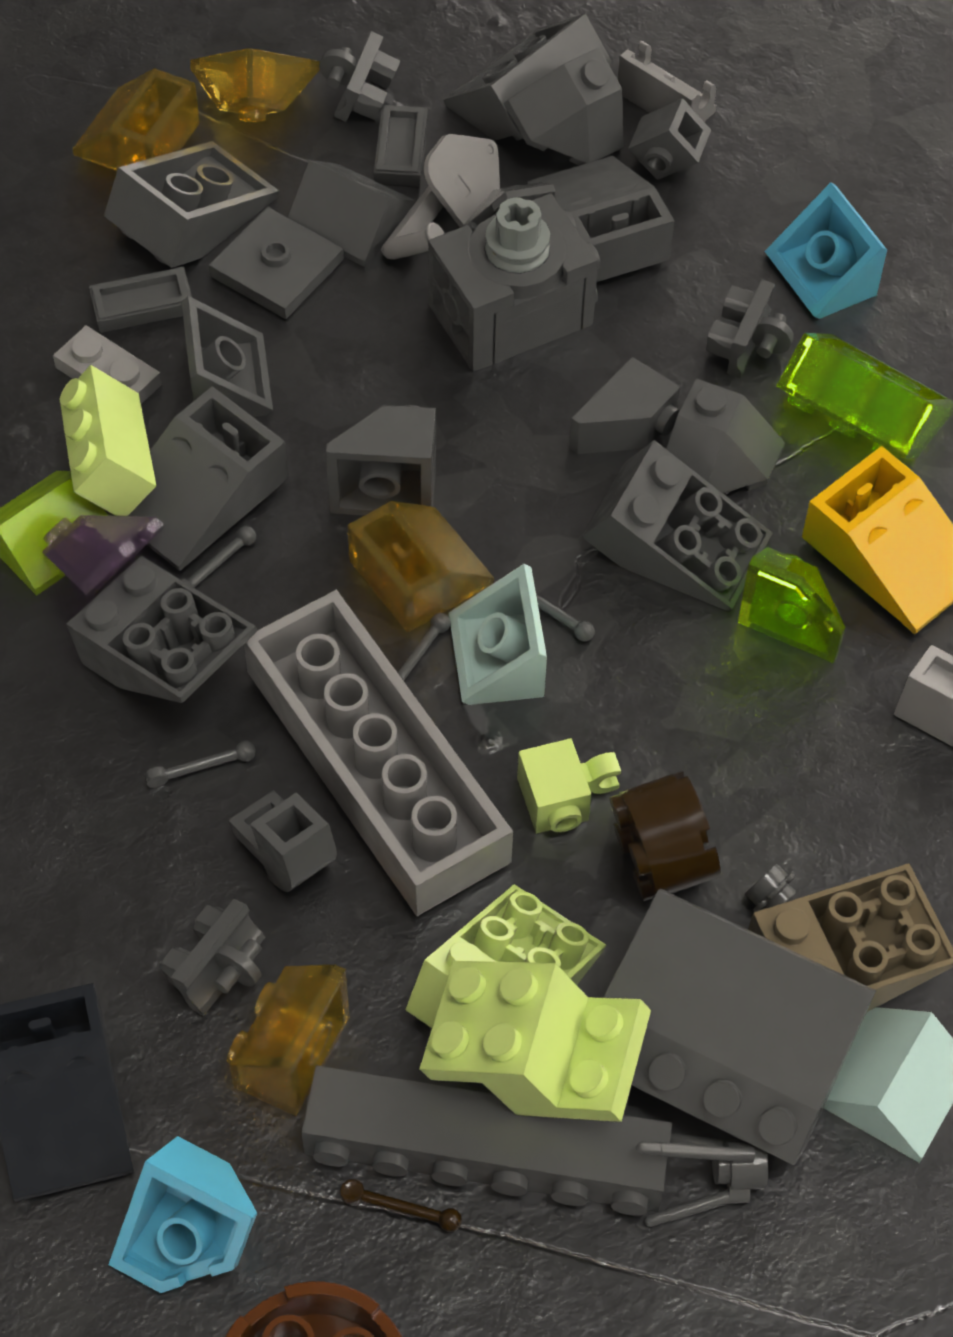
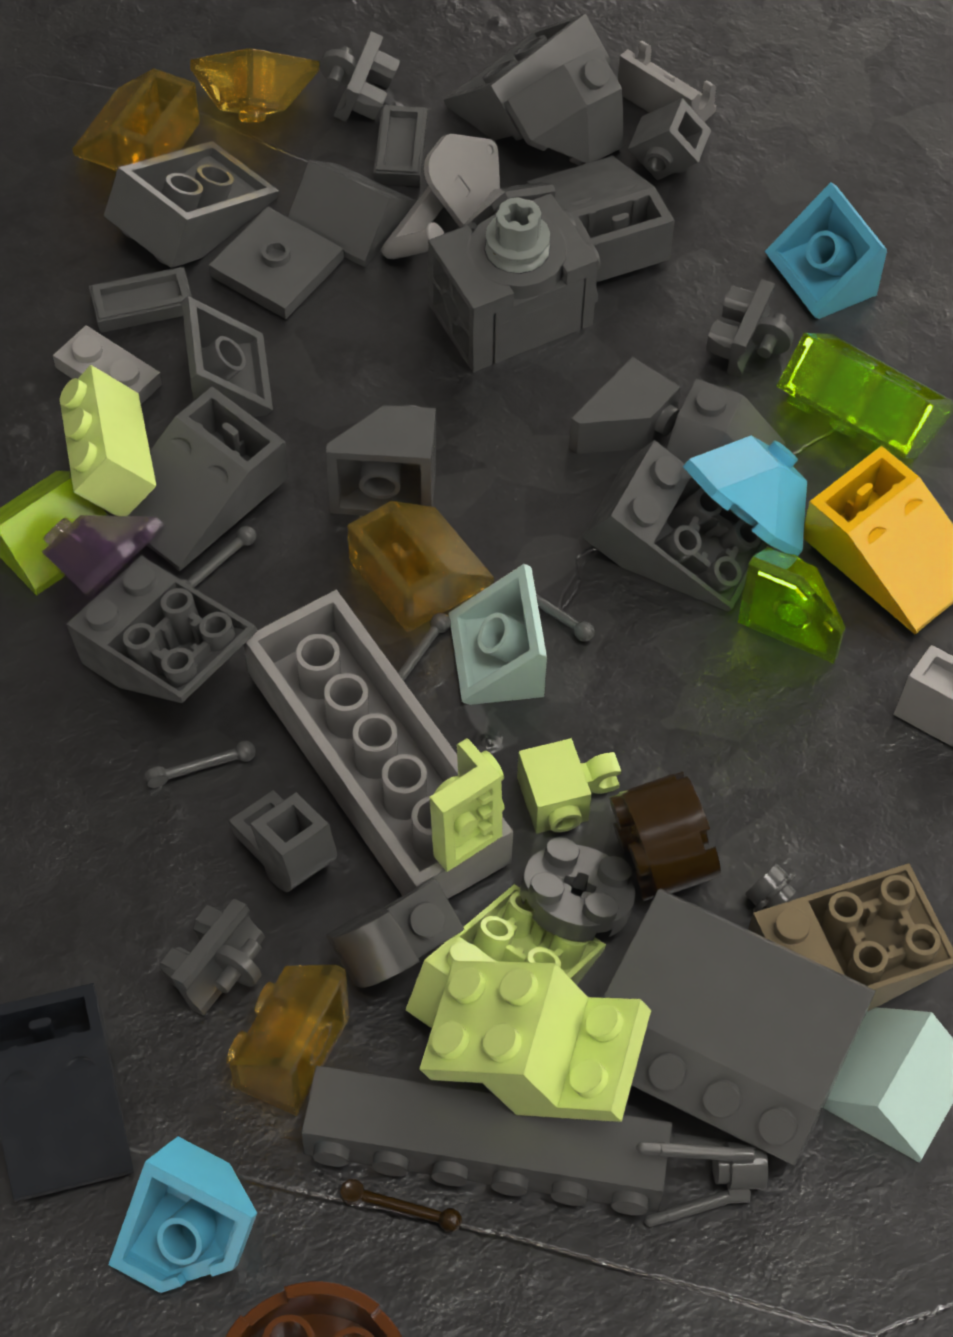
(395, 936): none -> dark grey brick
(467, 807): none -> yellowish green bracket
(565, 865): none -> dark grey plate
(758, 487): none -> medium azure slope

